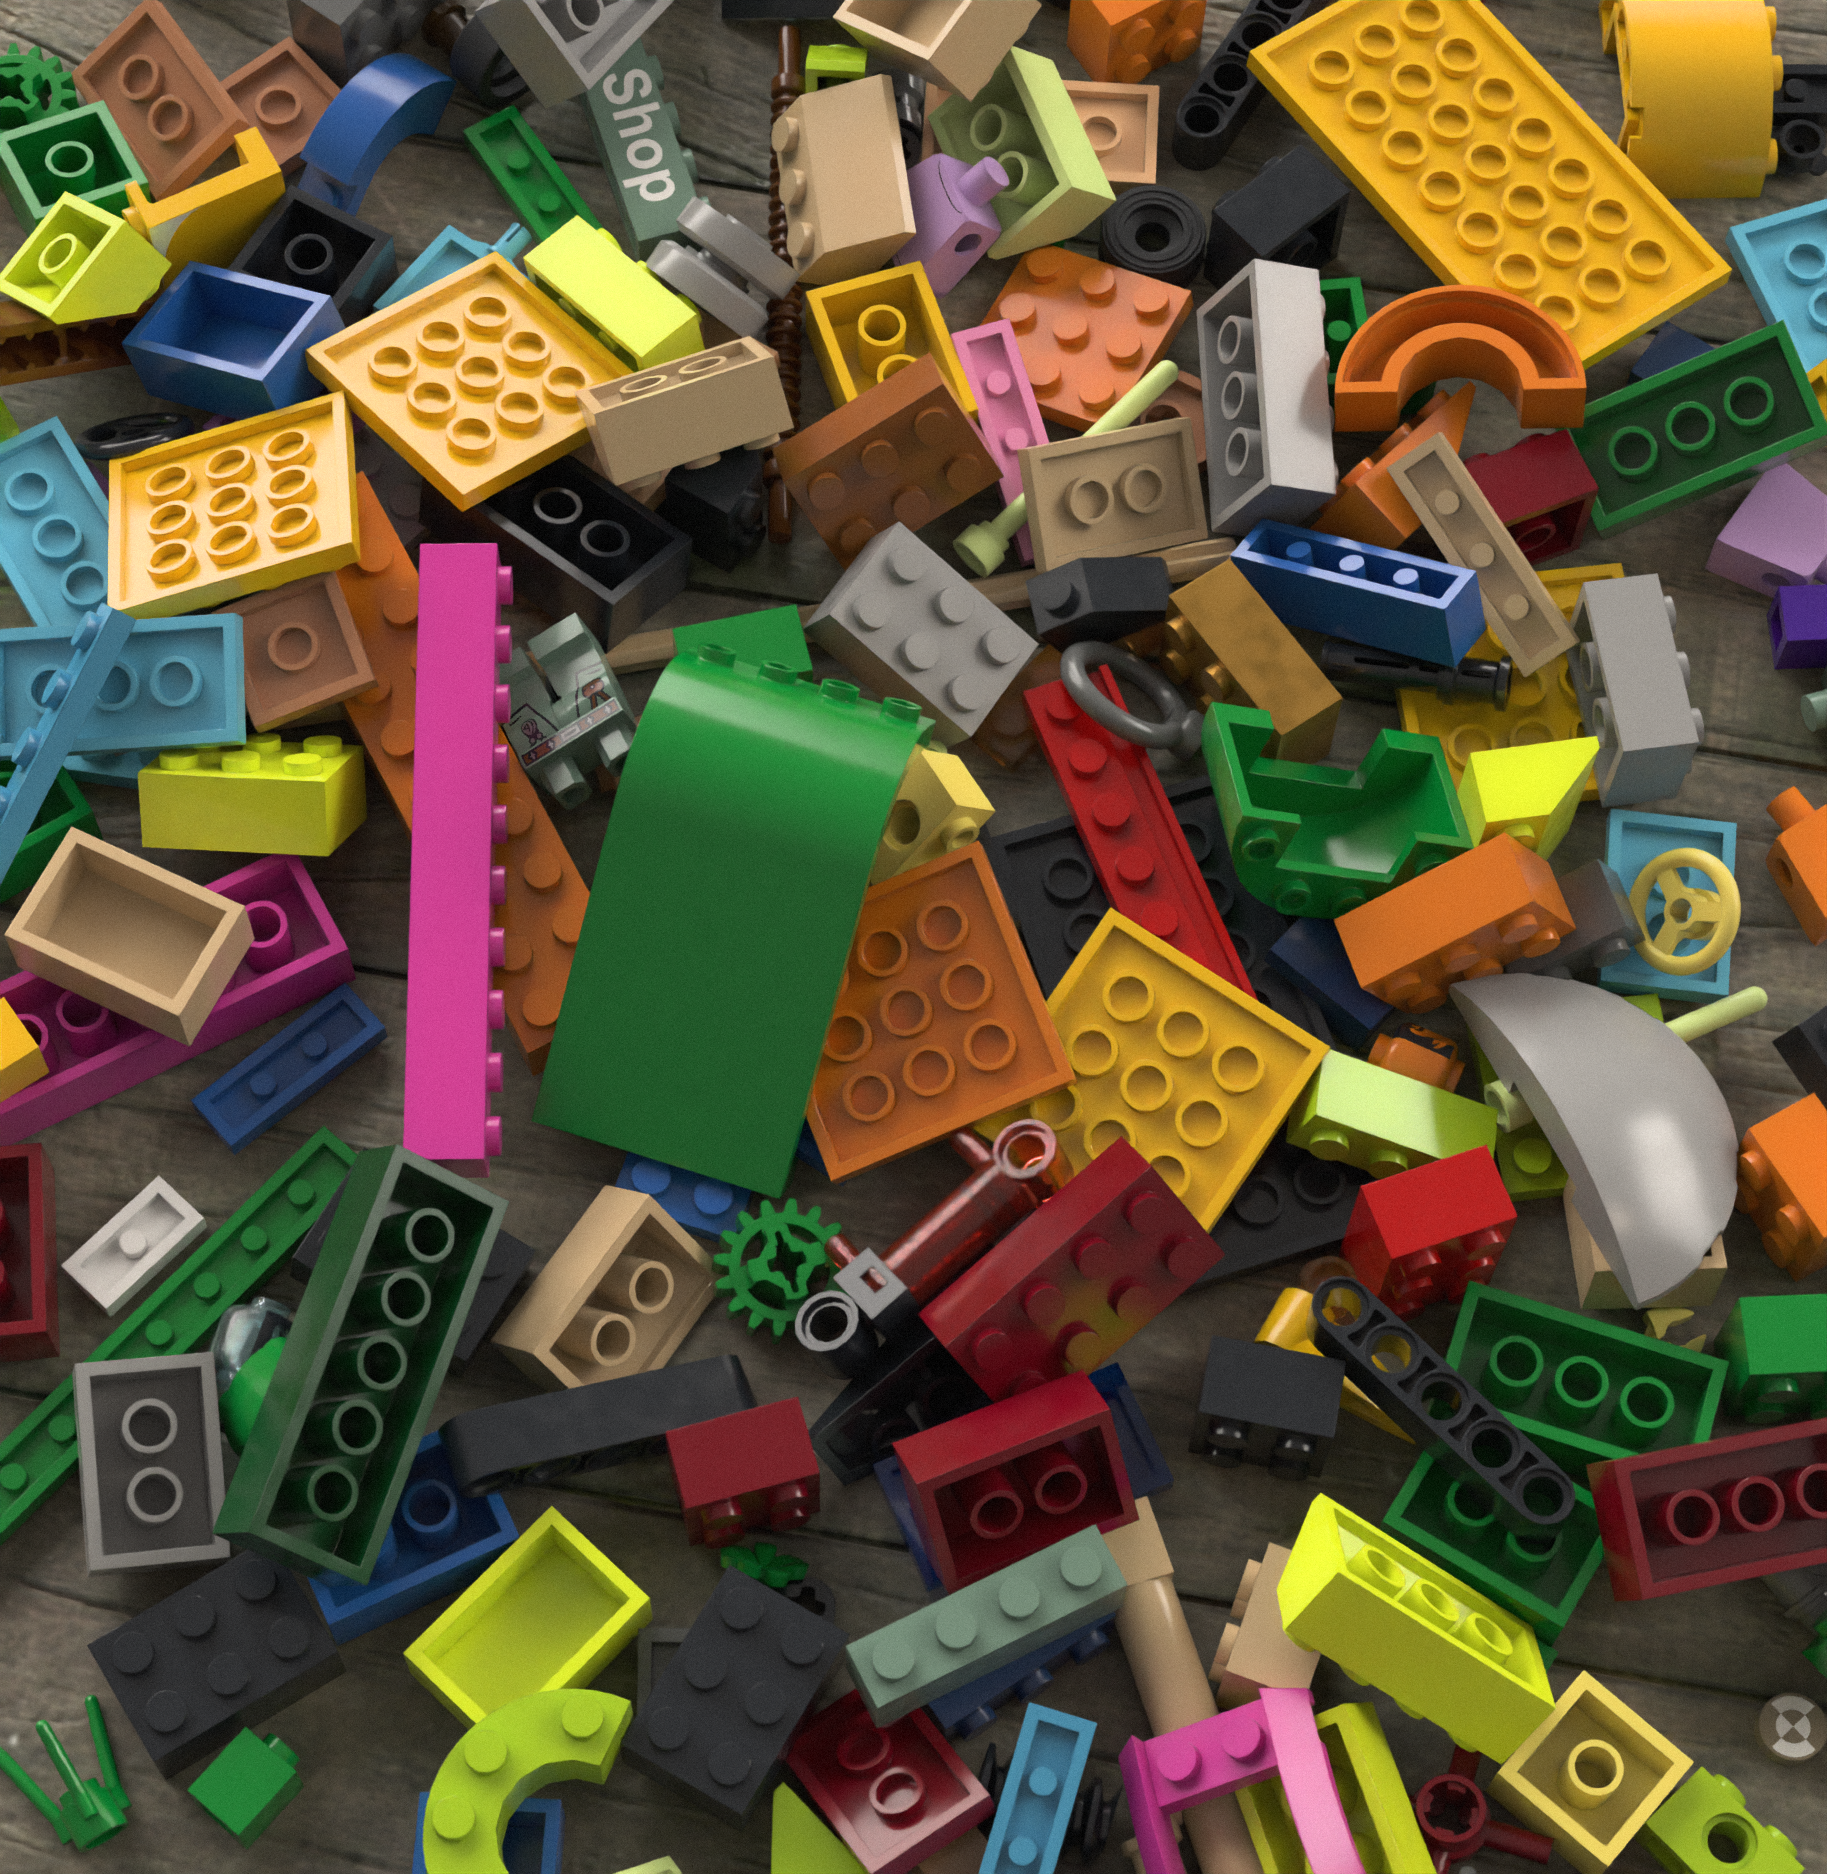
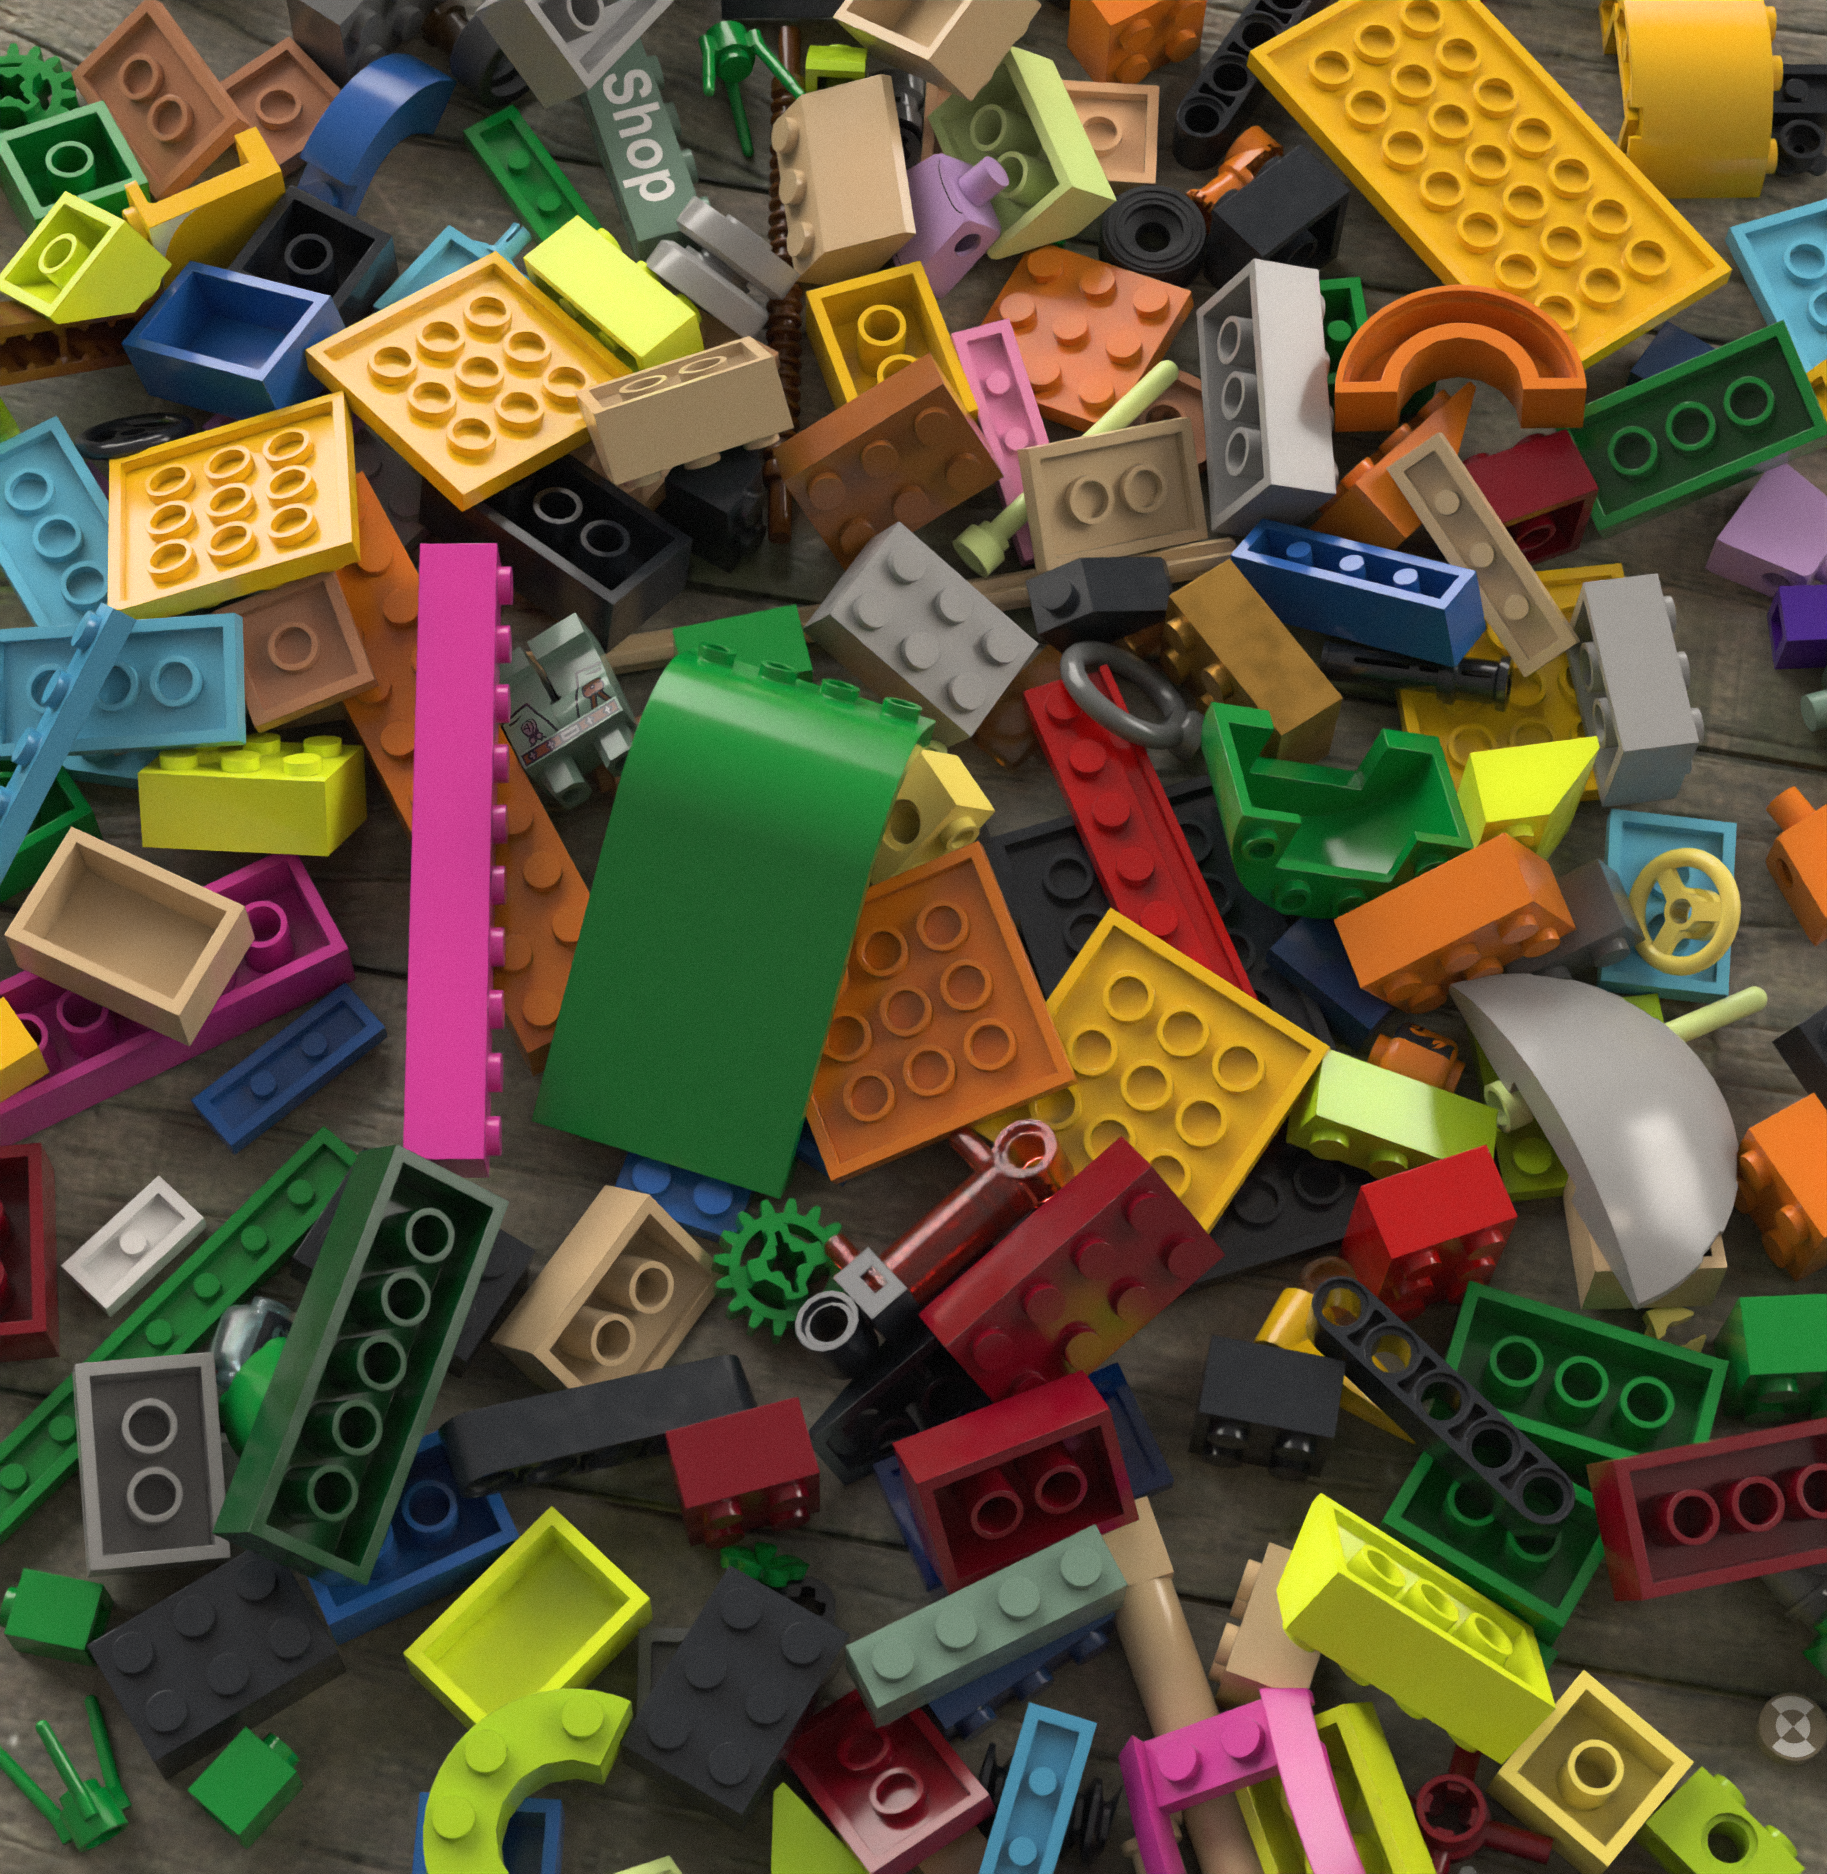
(55, 1616): none -> green brick
(730, 55): none -> green plant
(1239, 169): none -> orange connector

